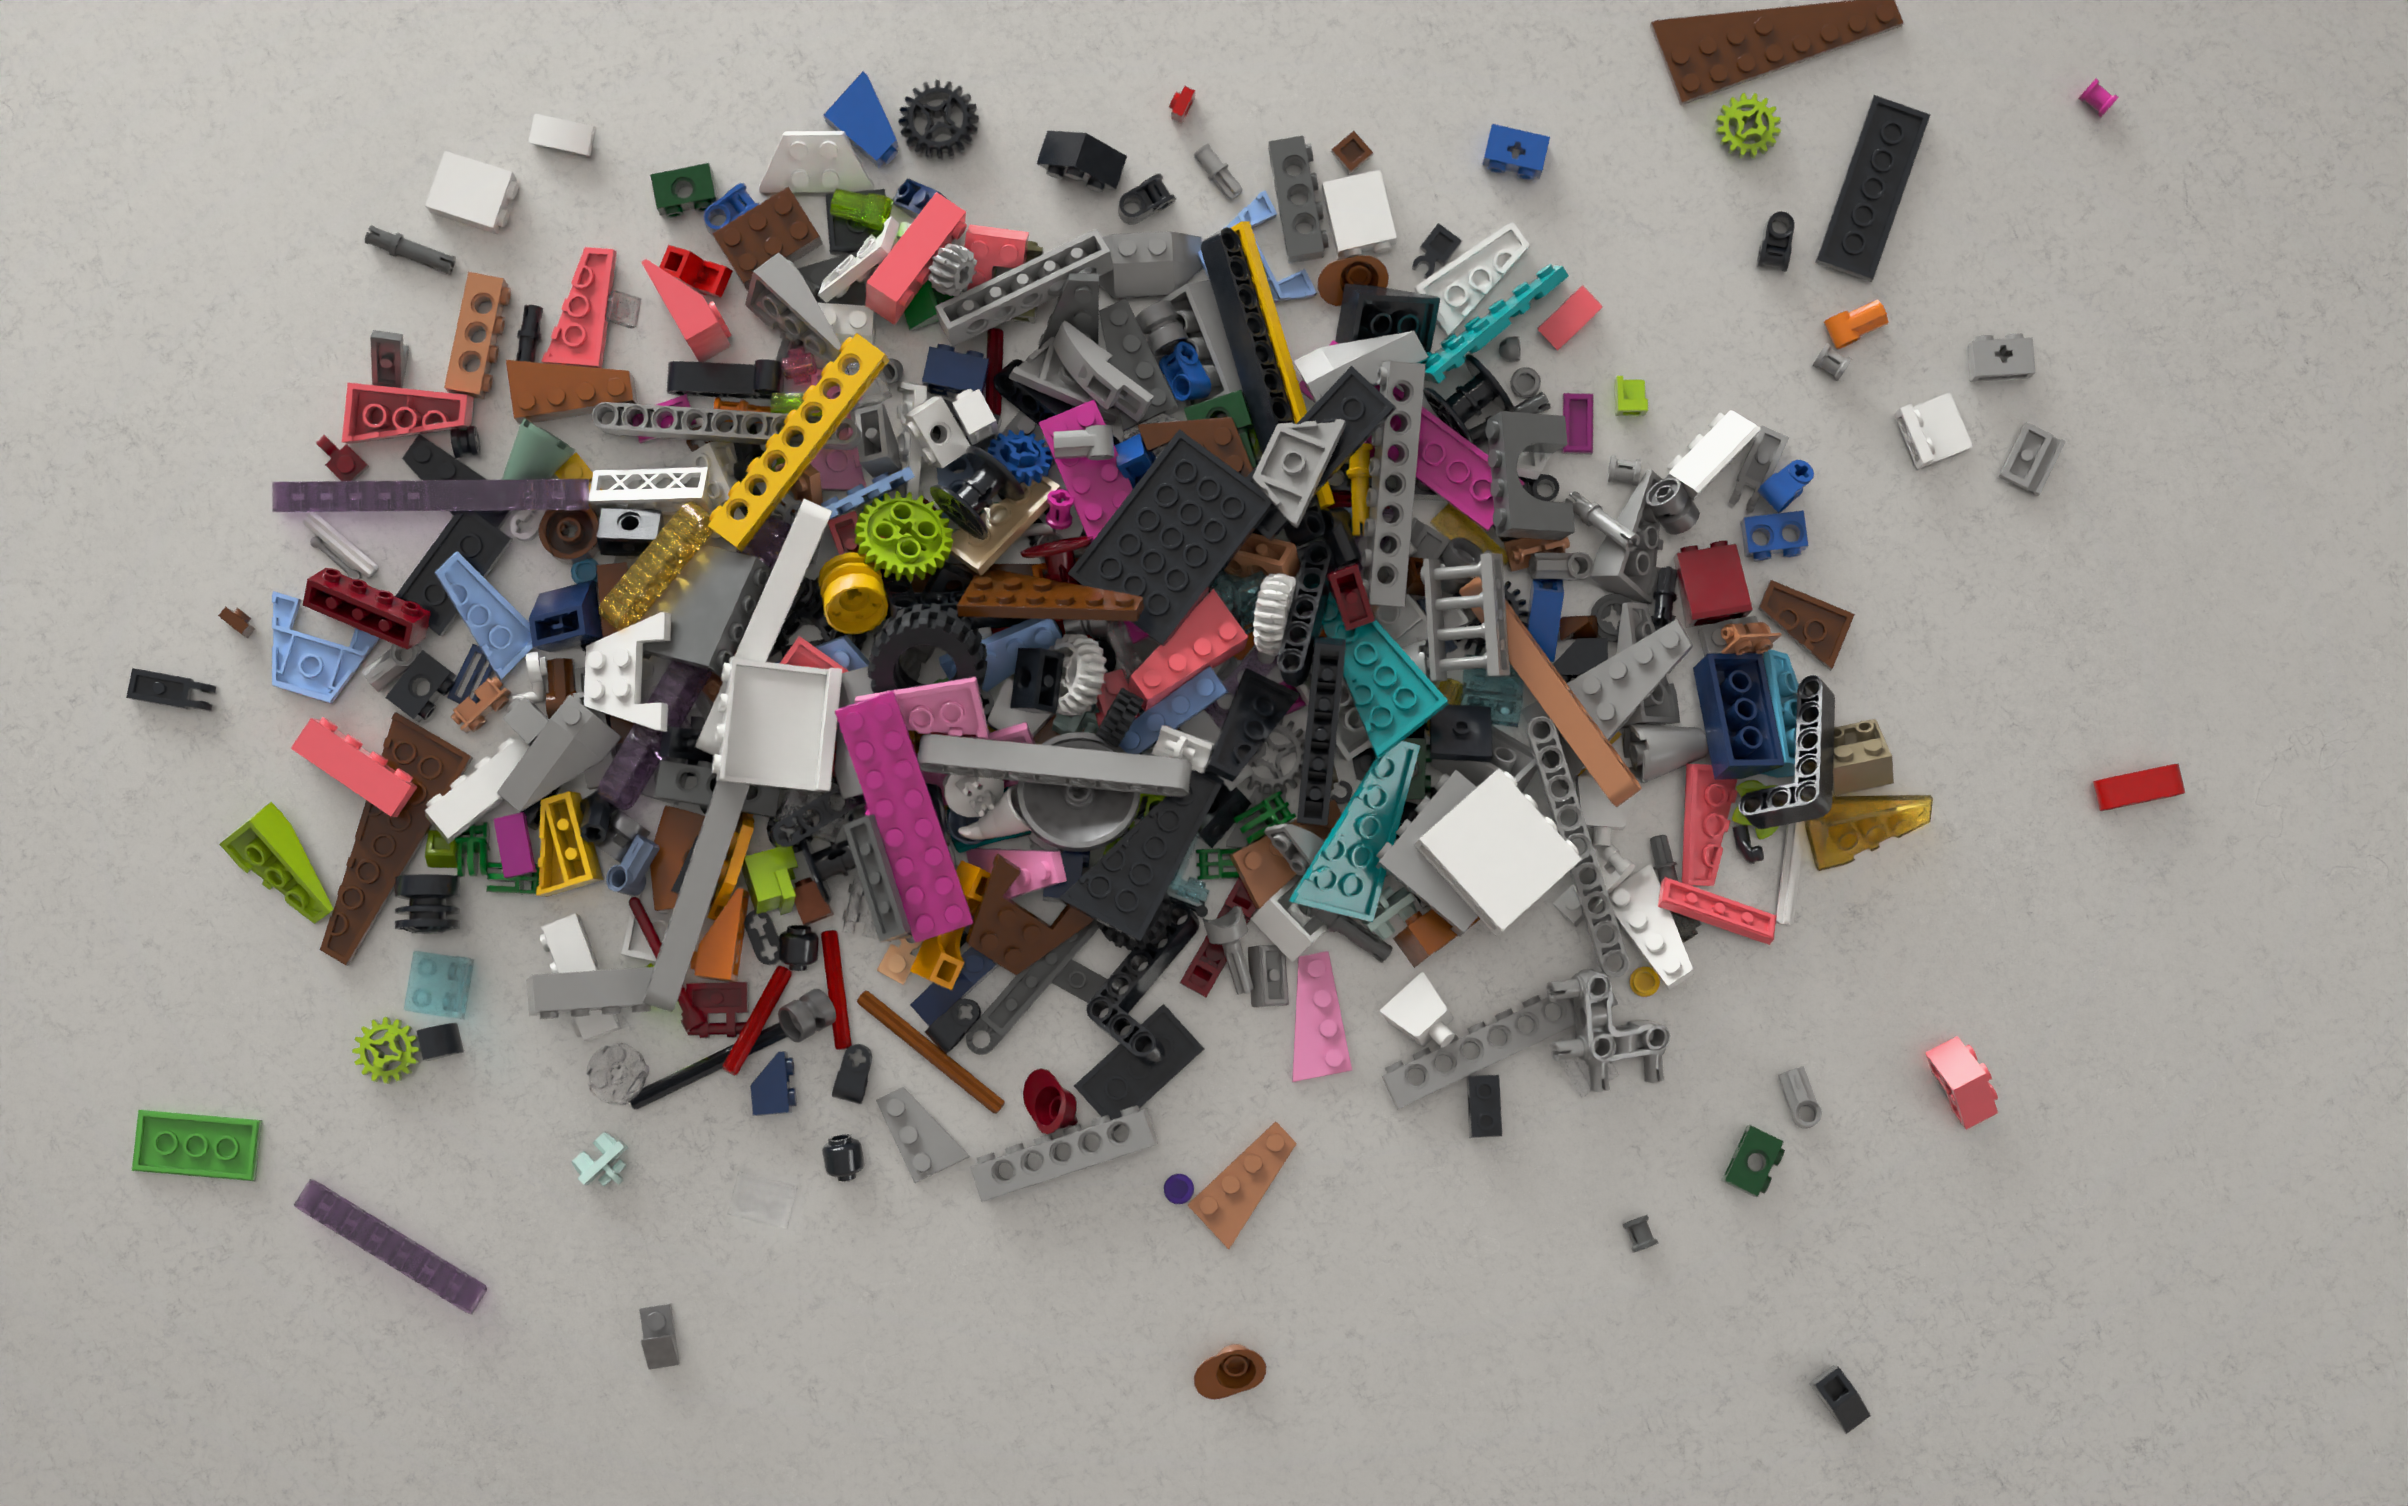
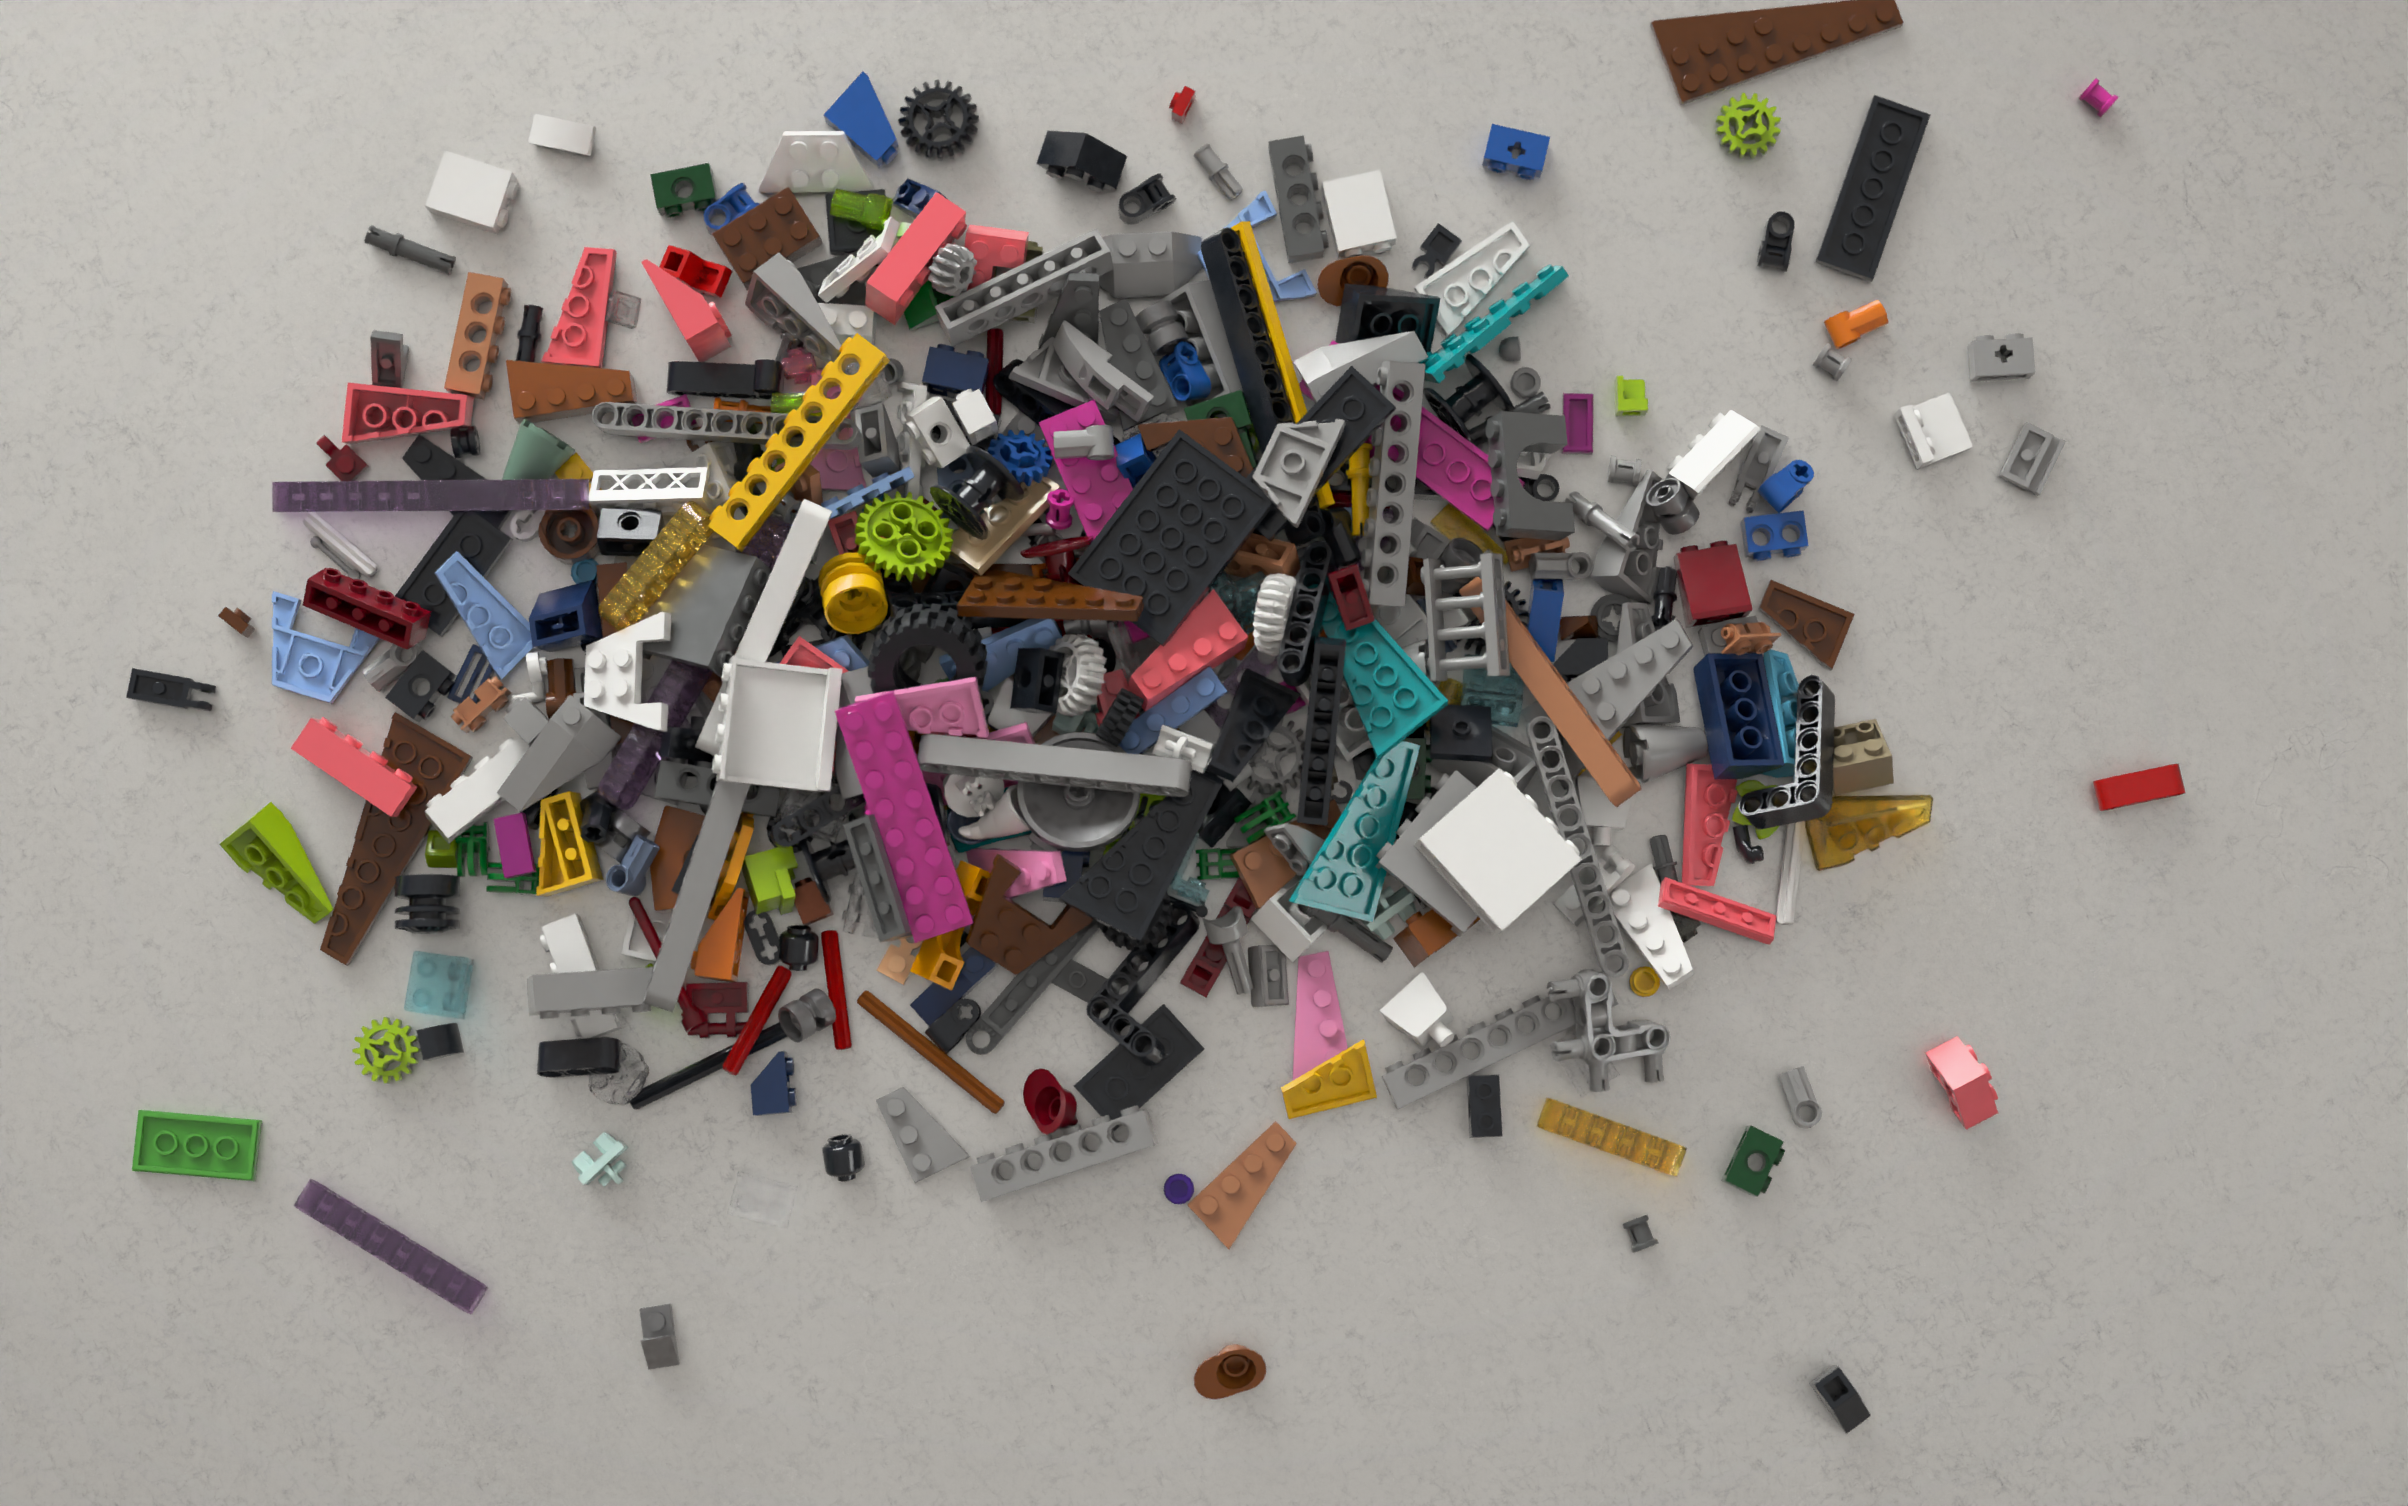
(579, 1057): none -> black beam
(853, 1079): black piece -> none
(1332, 1084): none -> yellow wing
(1352, 152): reddish brown plate -> none
(1569, 317): coral slope -> none
(1611, 1137): none -> clear yellow beam

